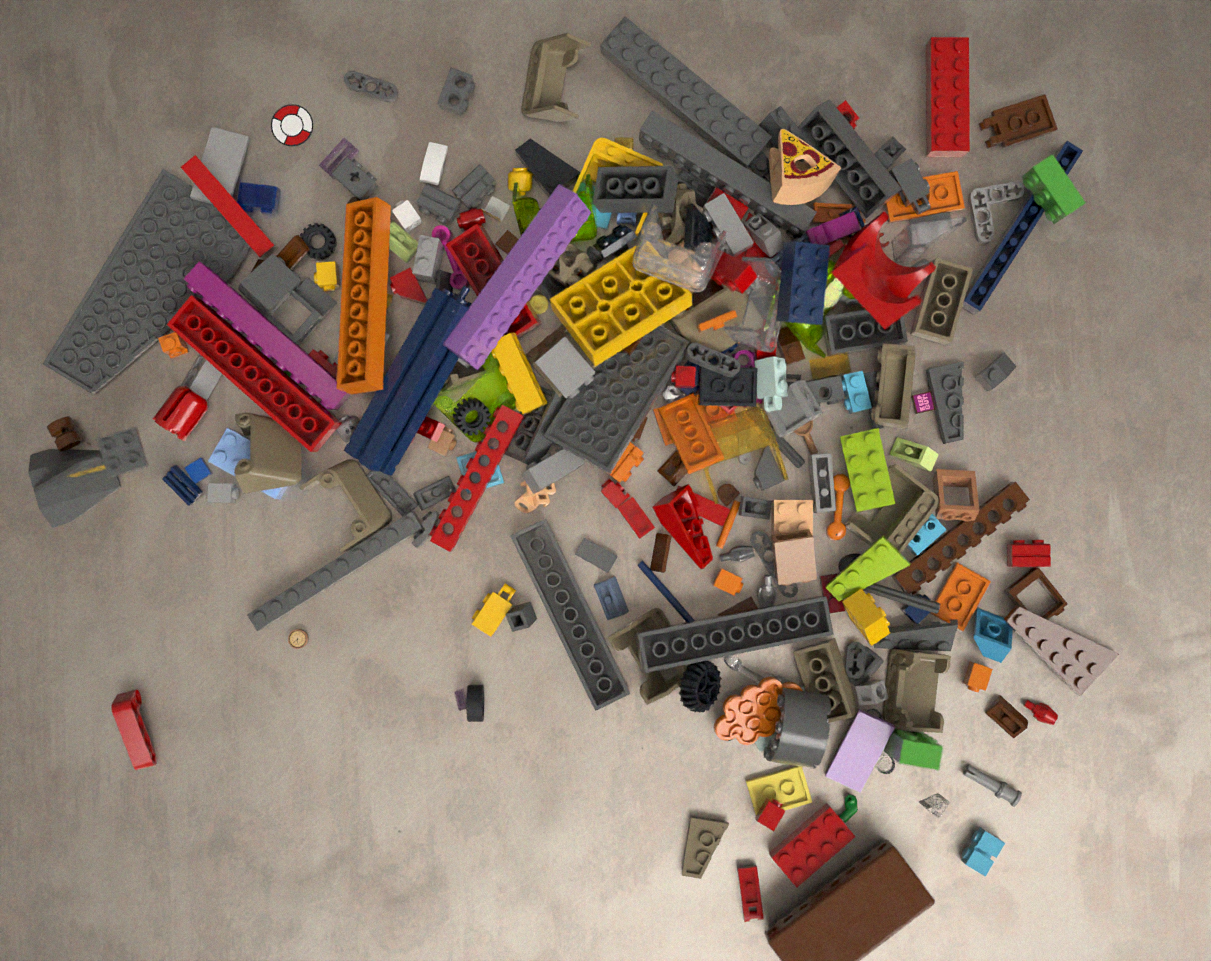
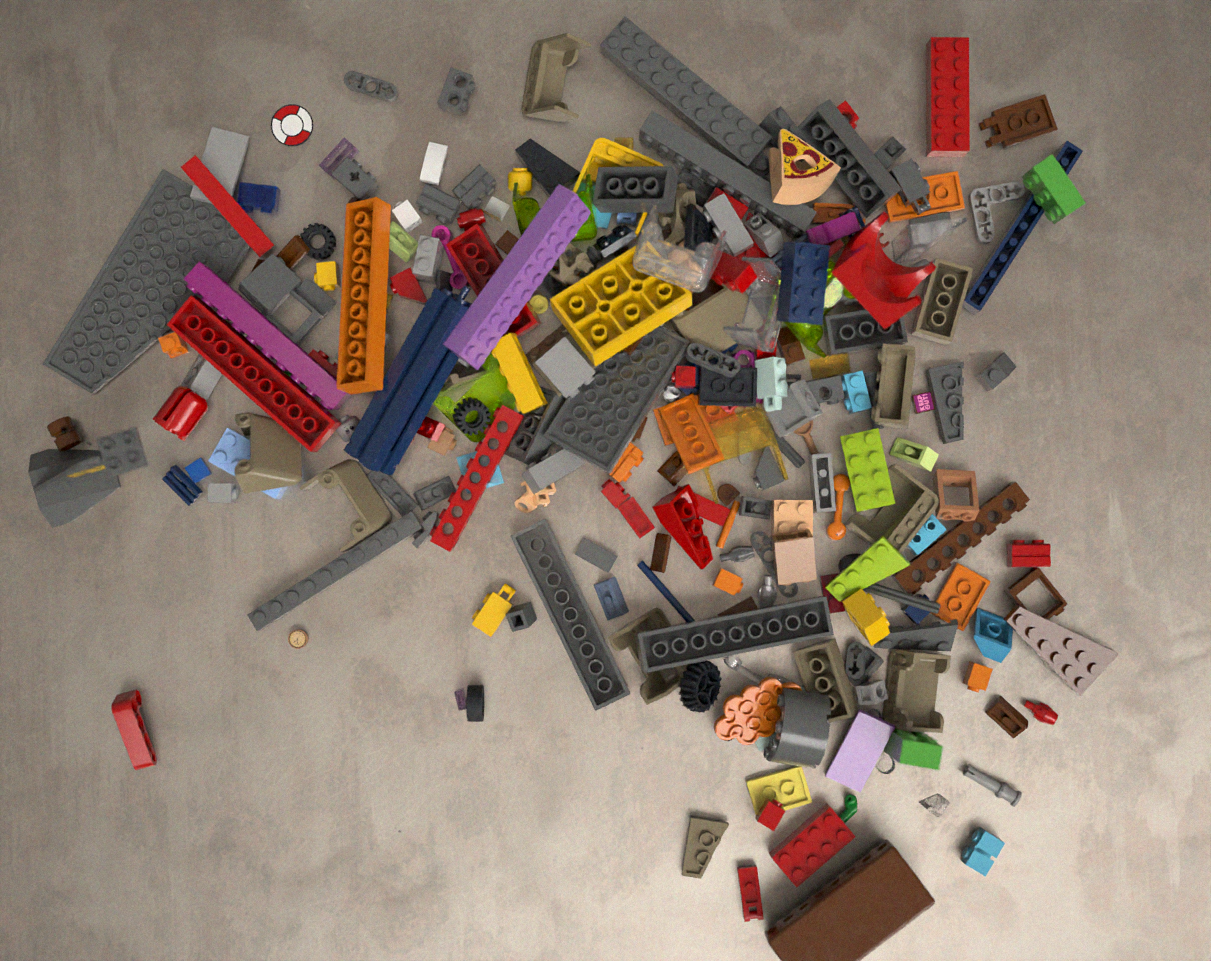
(717, 322): orange plate -> none

